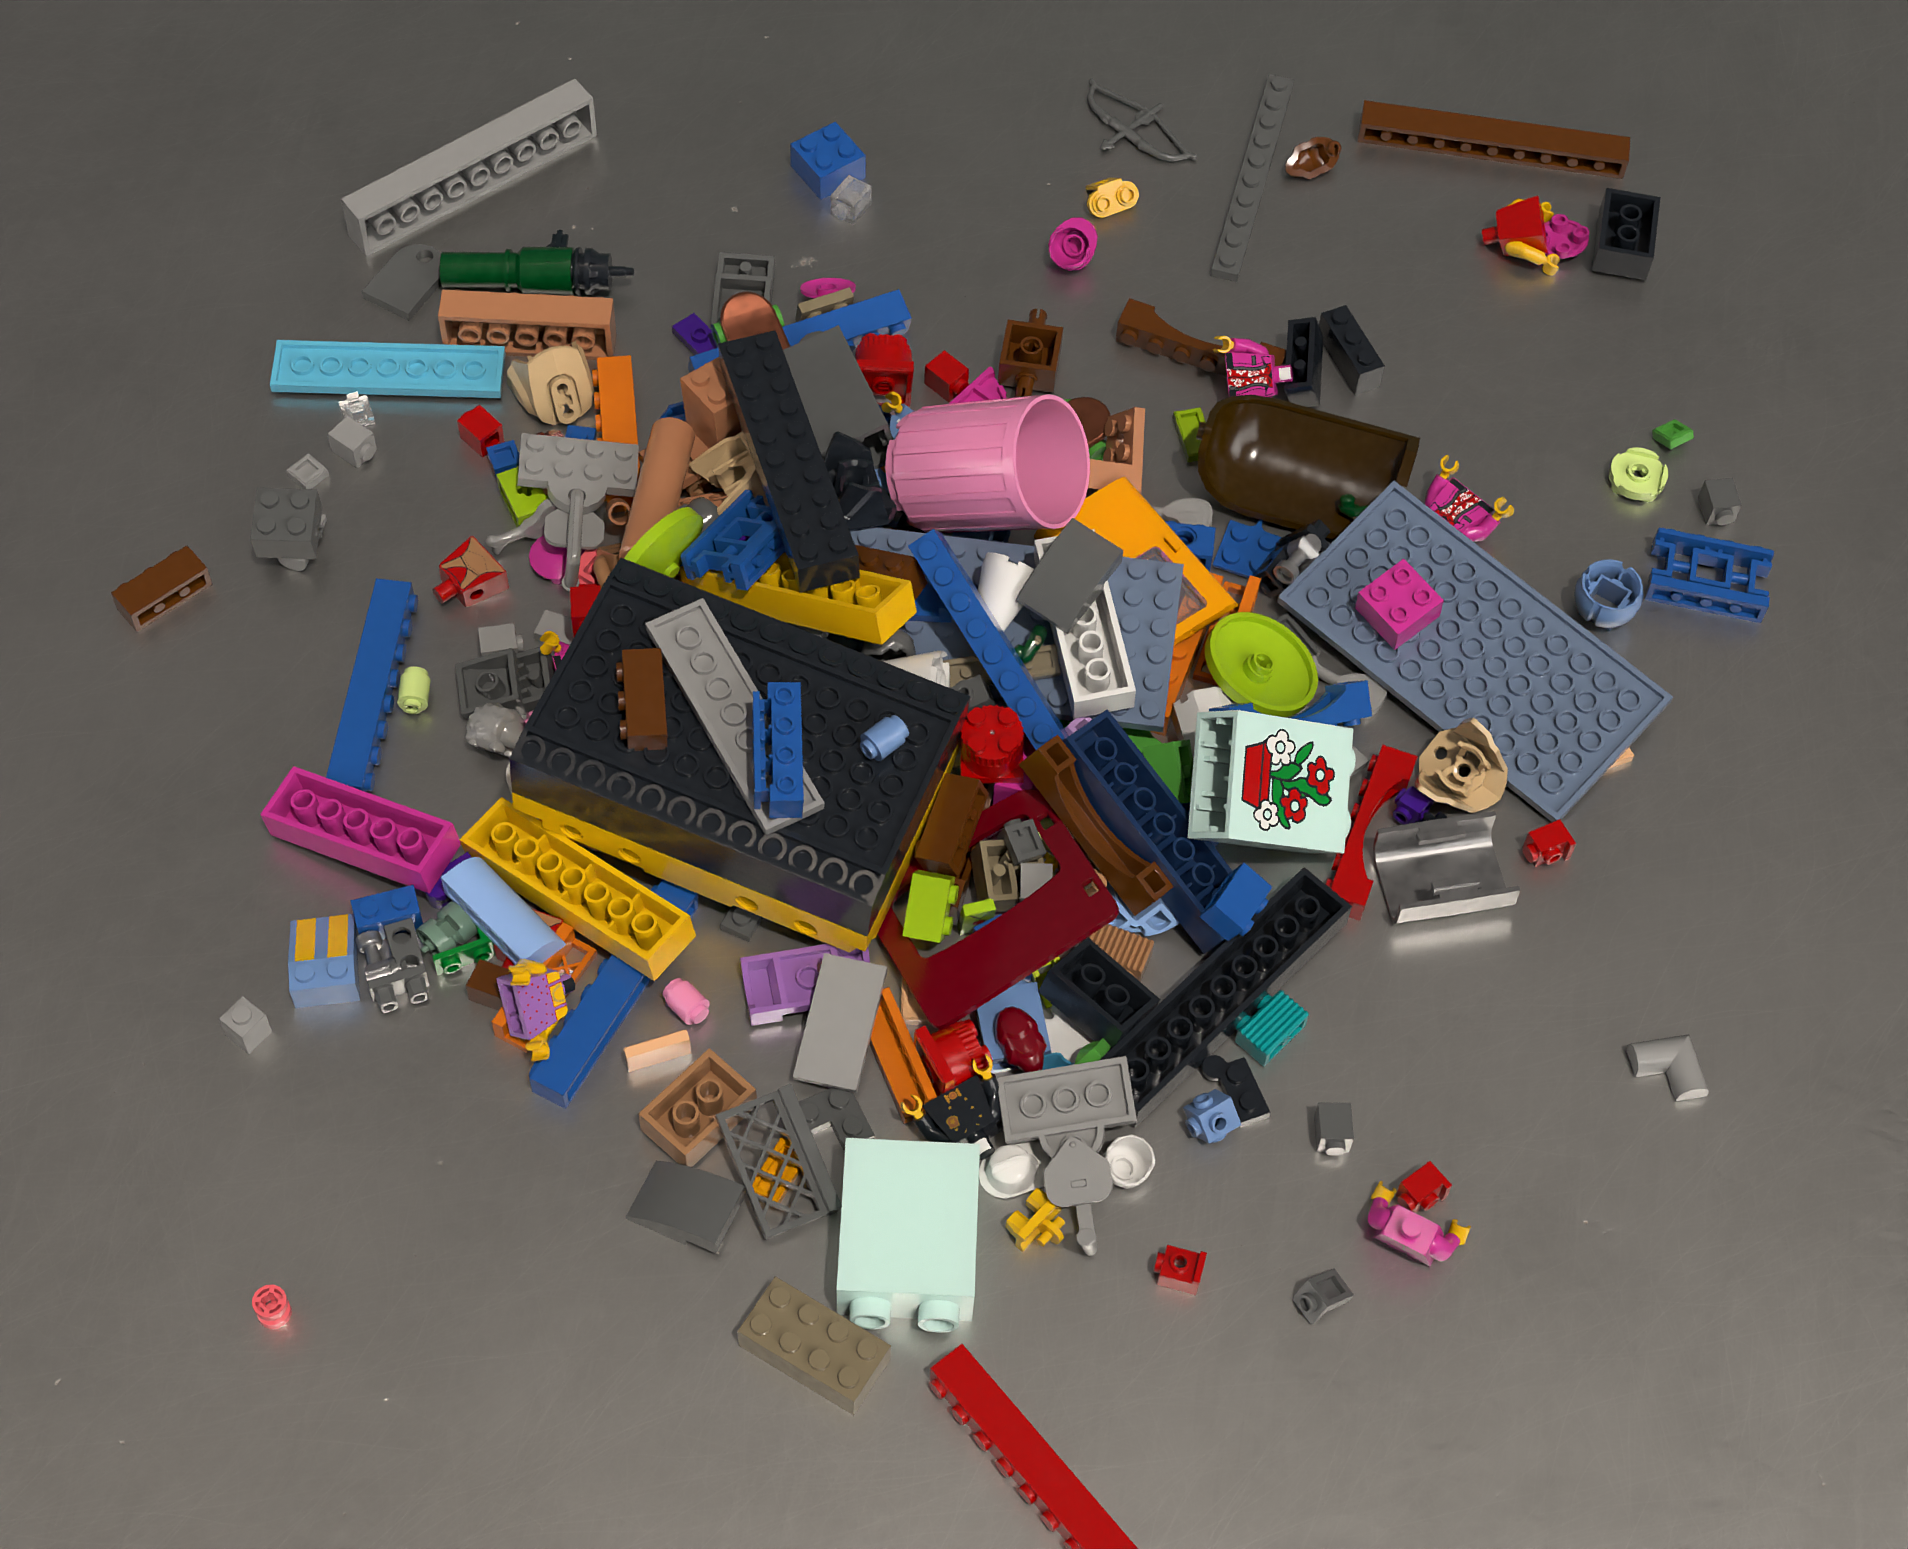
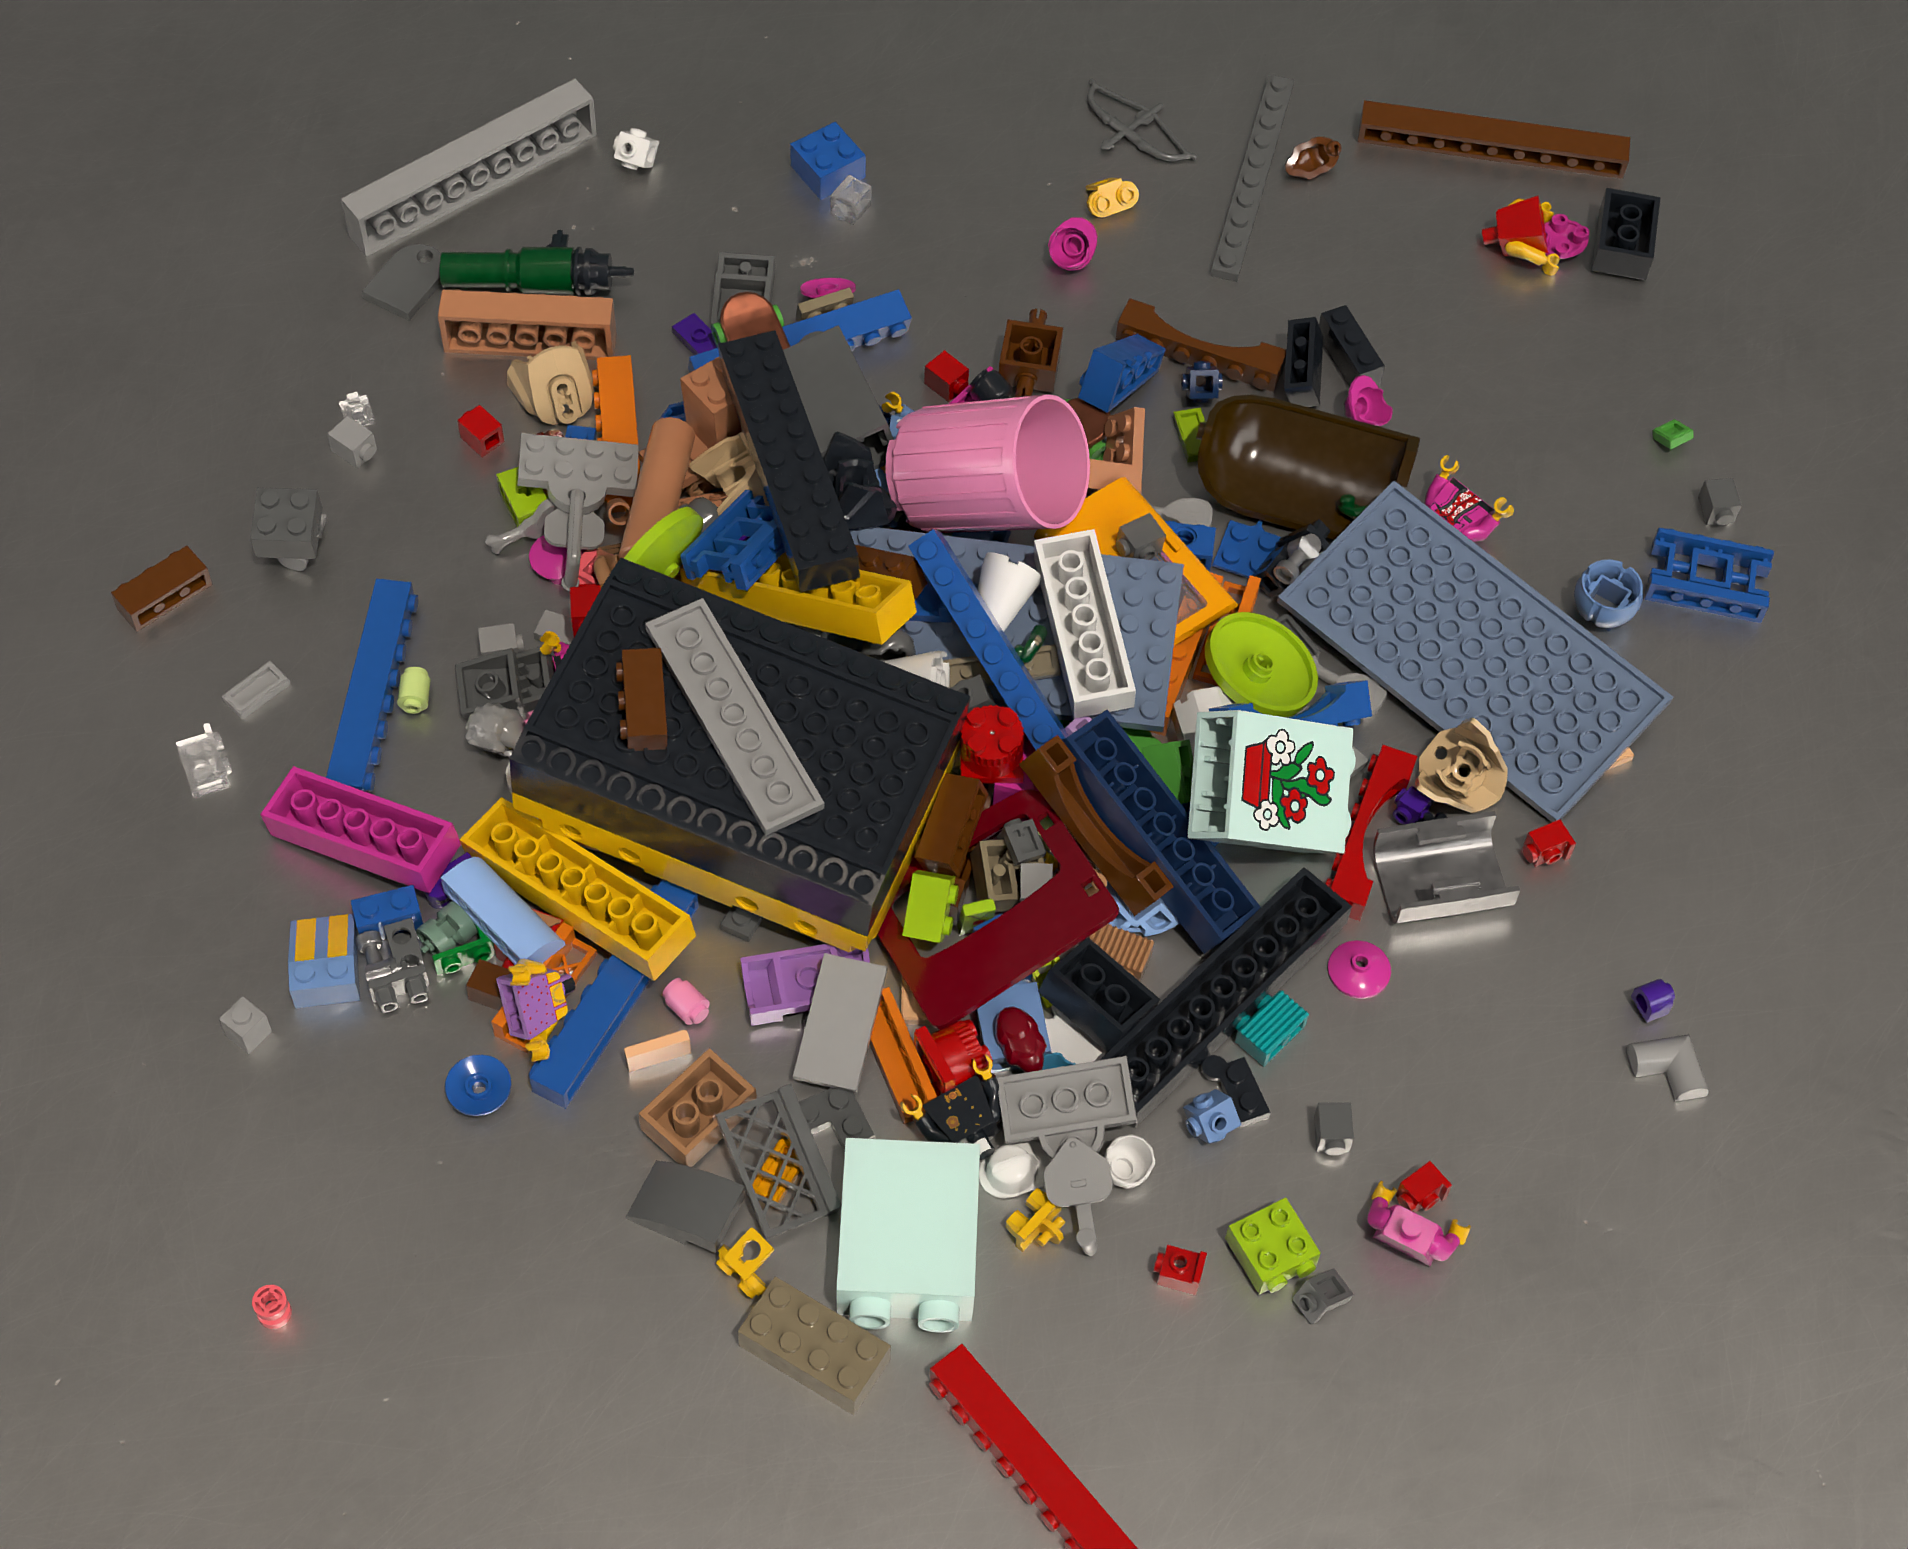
(203, 763): none -> clear bracket
(256, 690): none -> light grey tile
(307, 472): light grey tile -> none
(388, 369): medium azure plate -> none
(470, 575): red torso -> none
(473, 1073): none -> blue dish
(503, 456): blue plate -> none
(635, 149): none -> white brick
(731, 1262): none -> yellow bracket
(786, 756): blue brick -> none
(883, 738): medium blue brick -> none
(886, 366): red piece -> none
(990, 386): none -> black head
(1070, 575): dark grey slope -> none
(1092, 1052): bright green tile -> none
(1119, 370): none -> blue wedge
(1140, 538): none -> dark grey brick
(1210, 387): none -> dark blue brick
(1236, 902): blue brick -> none
(1251, 368): torso -> none
(1273, 1246): none -> lime brick
(1356, 980): none -> dark pink dish
(1367, 403): none -> dark pink piece
(1399, 604): dark pink brick -> none
(1633, 487): yellowish green plate -> none
(1654, 999): none -> dark purple plate

